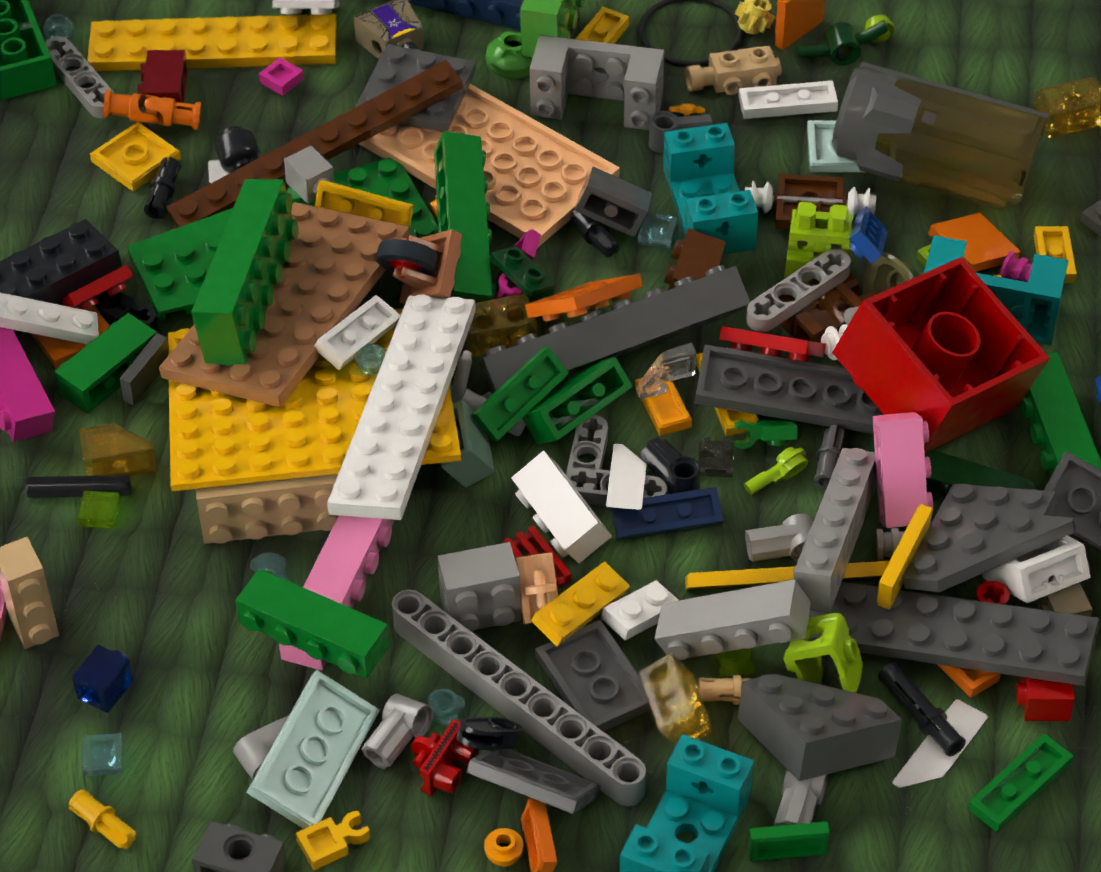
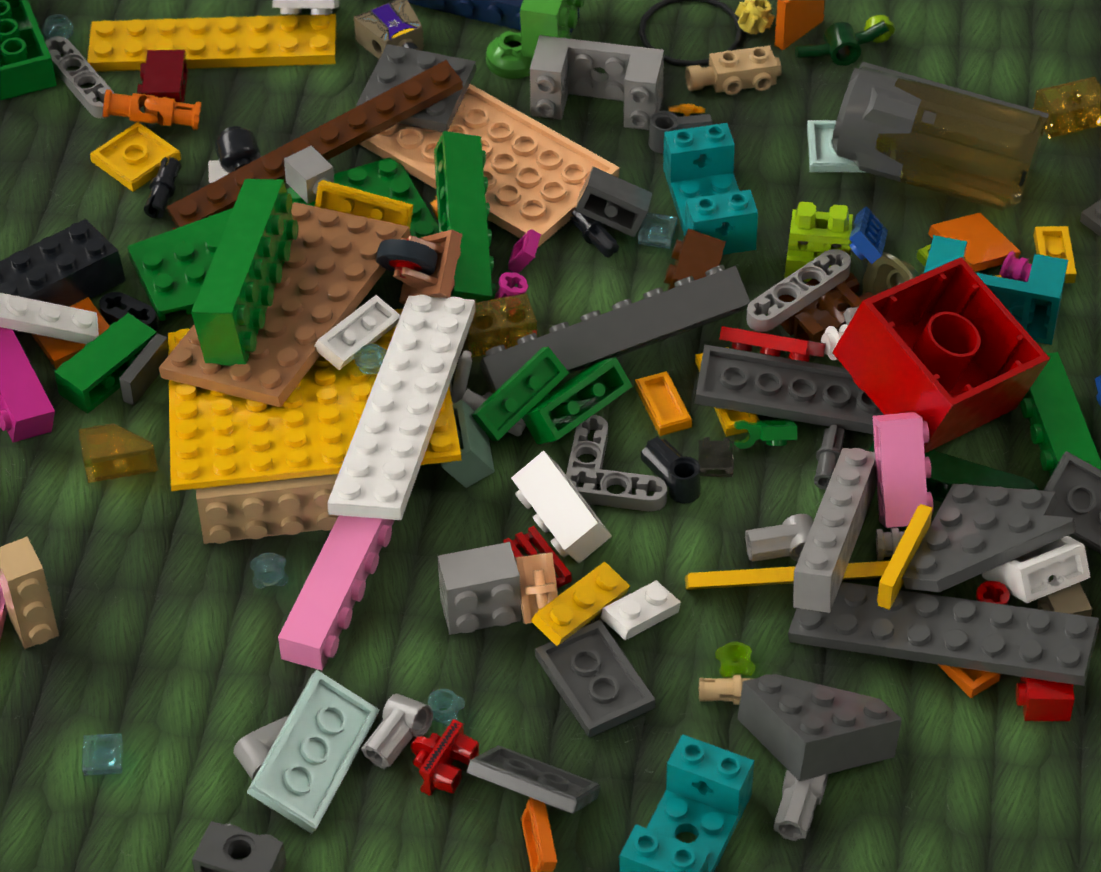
(76, 485): black axle -> none
(99, 509): clear neon green tile -> none
(102, 819): yellow axle -> none
(103, 678): clear blue brick -> none
(111, 283): red plate -> none
(281, 76): dark pink plate -> none
(312, 623): green brick -> none
(328, 842): yellow plate -> none
(472, 661): light grey beam -> none
(489, 733): black piece -> none
(503, 855): light orange plate -> none
(523, 273): dark green bracket -> none
(592, 294): orange plate -> none
(605, 27): yellow plate -> none
(626, 479): white sticker -> none
(668, 366): clear slope -> none
(669, 514): dark blue plate -> none
(675, 699): clear yellow brick -> none
(733, 620): light grey brick -> none
(788, 99): white plate -> none
(788, 841): green tile -> none
(789, 464): lime plate -> none
(805, 656): lime piece -> none
(819, 190): reddish brown plate -> none
(929, 759): white sticker -> none
(947, 736): black pin -> none
(1020, 782): green plate -> none

